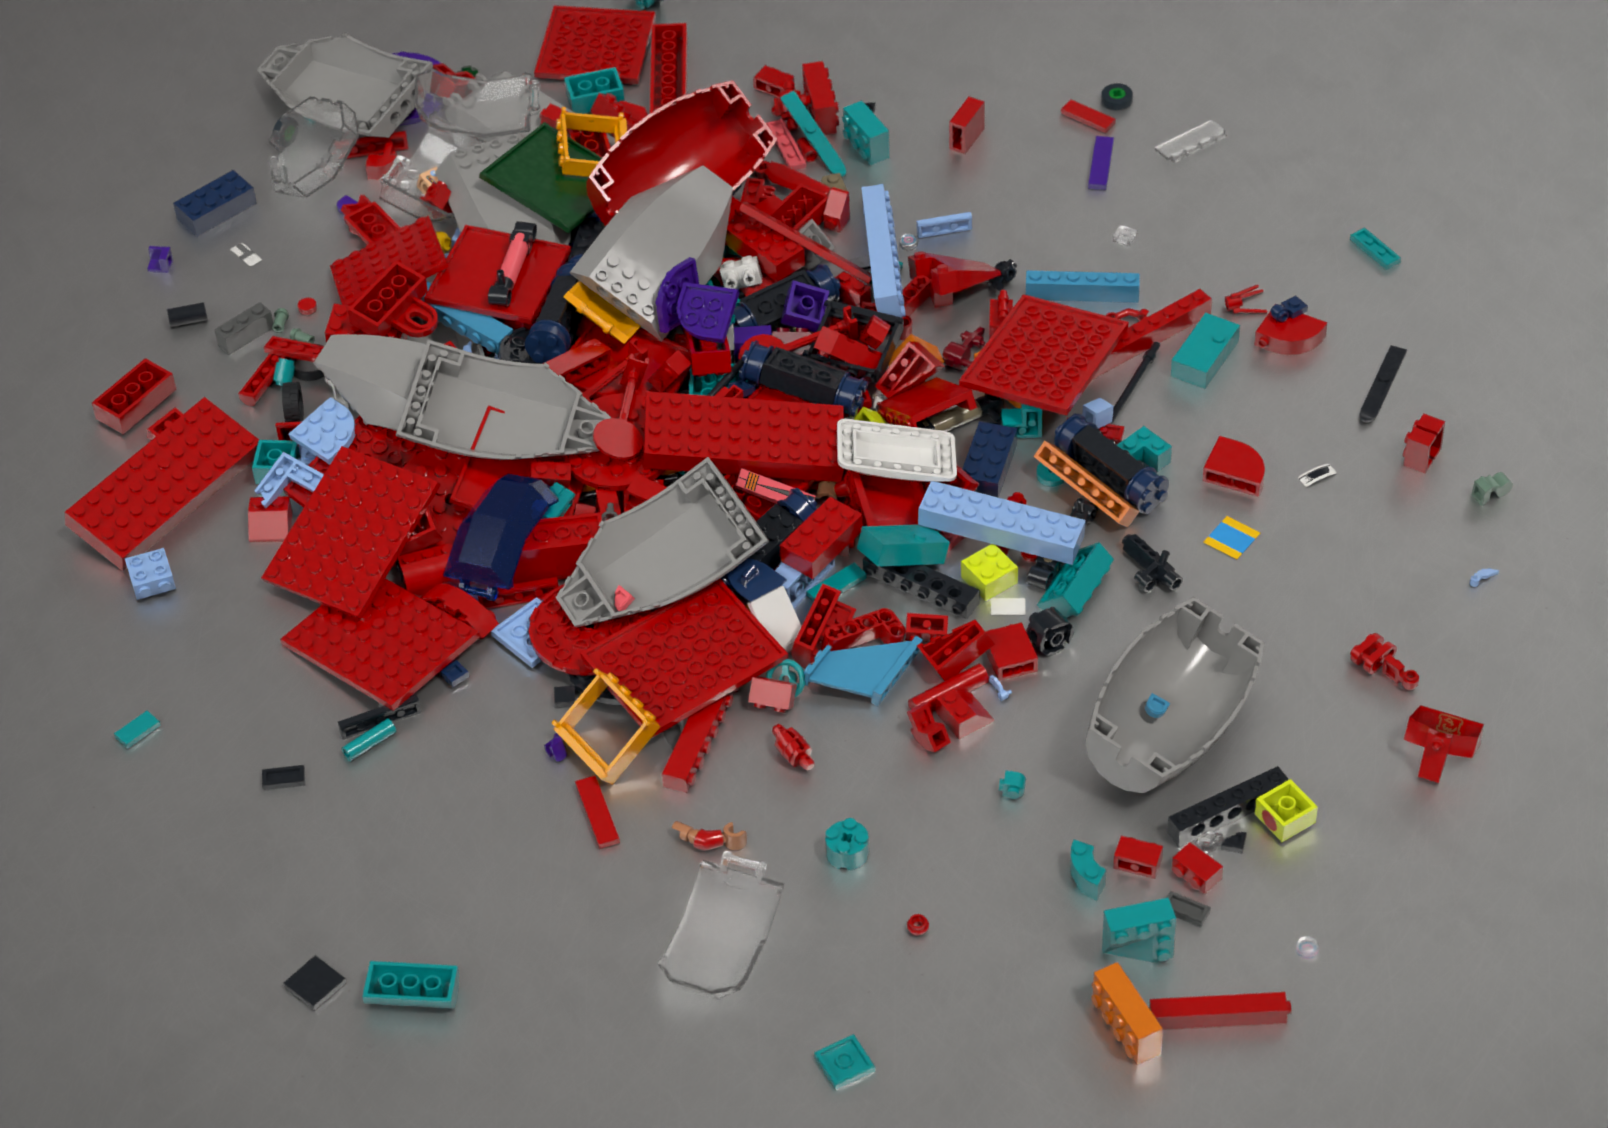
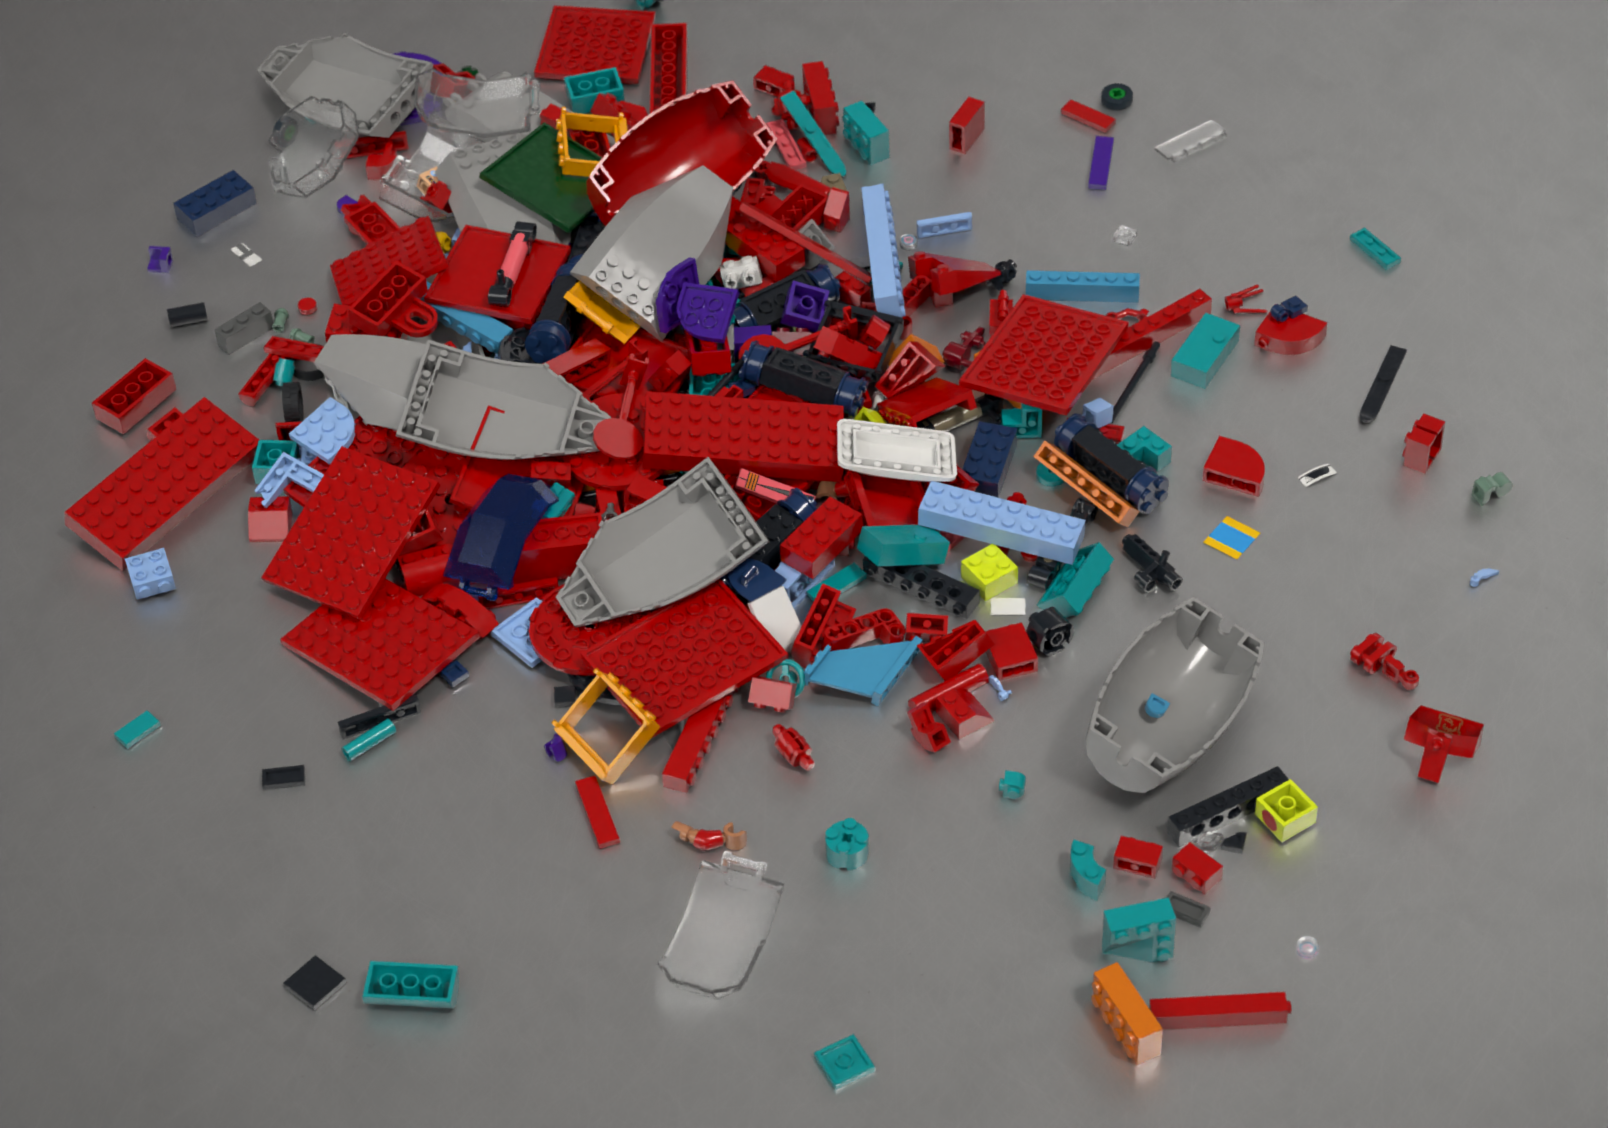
(622, 599): coral tile -> none
(915, 920): red plate -> none

